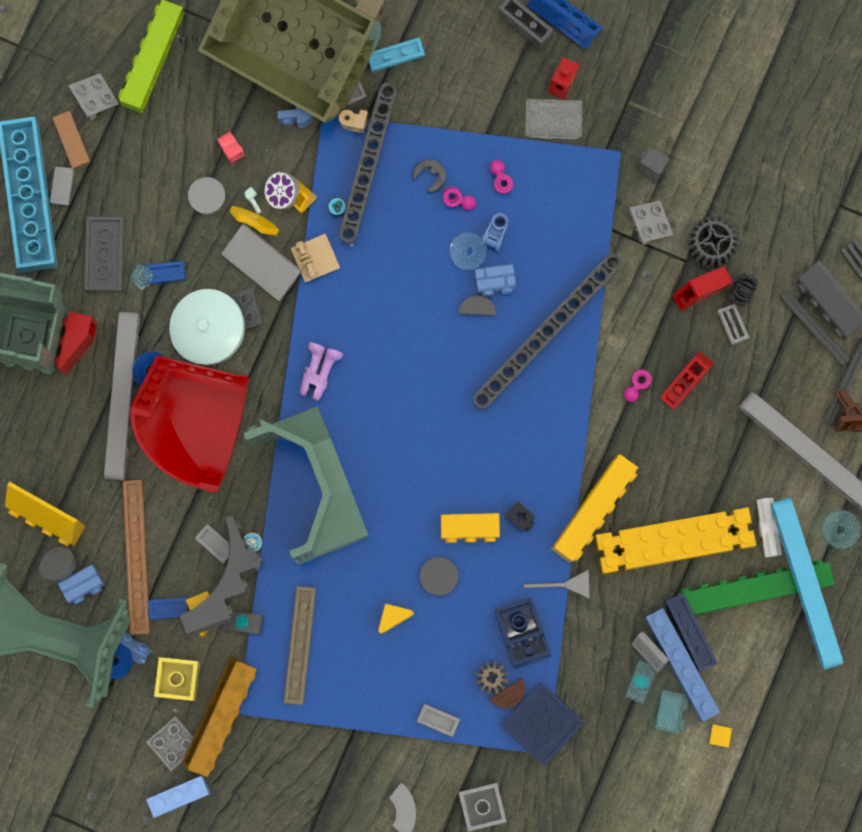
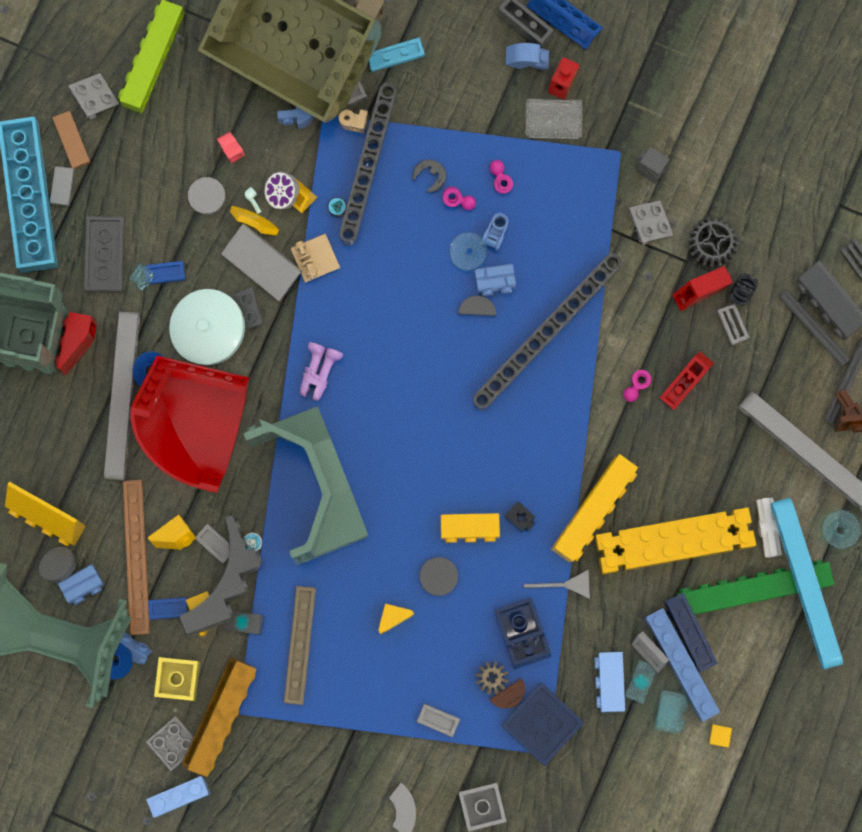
(173, 535): none -> yellow slope
(527, 54): none -> medium blue brick
(610, 682): none -> light blue brick

